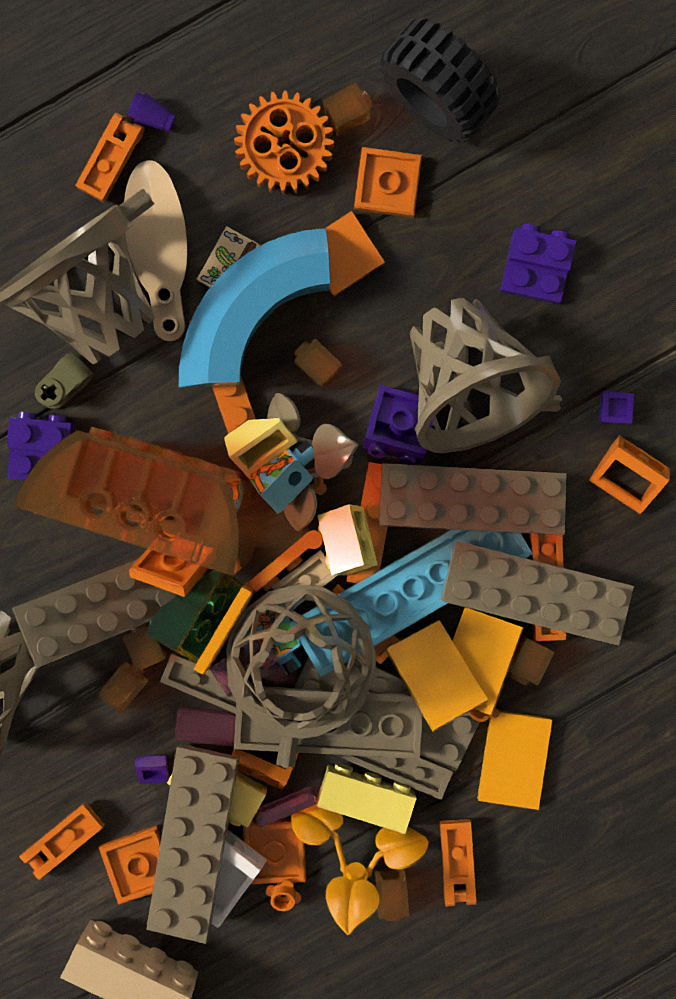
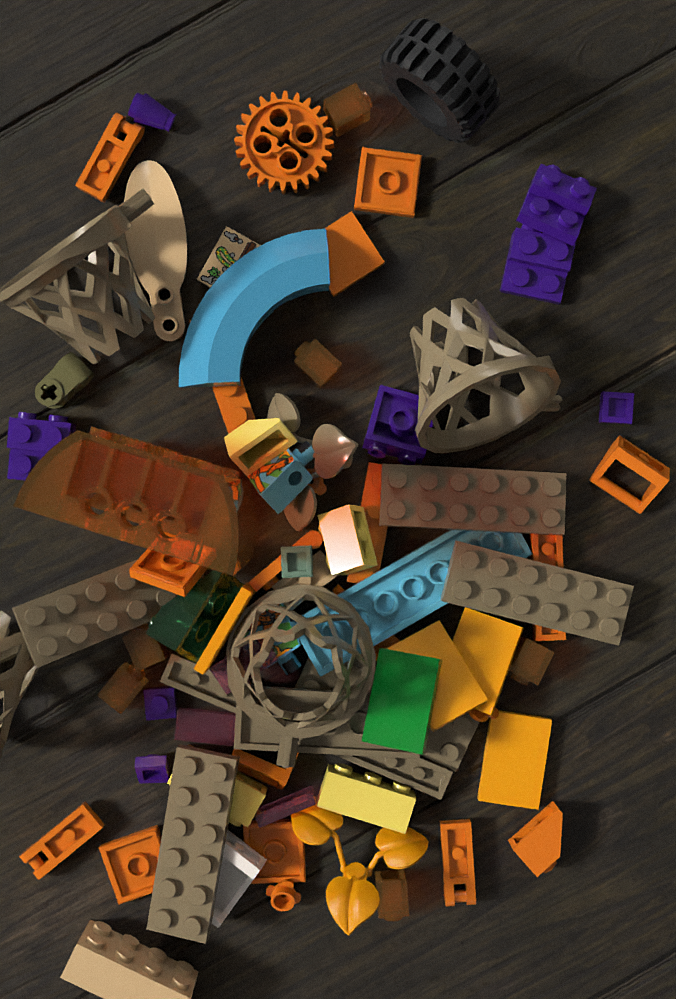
(160, 703): none -> dark purple plate
(296, 561): none -> sand green tile
(402, 701): none -> green tile
(540, 840): none -> orange slope
(556, 203): none -> dark purple plate

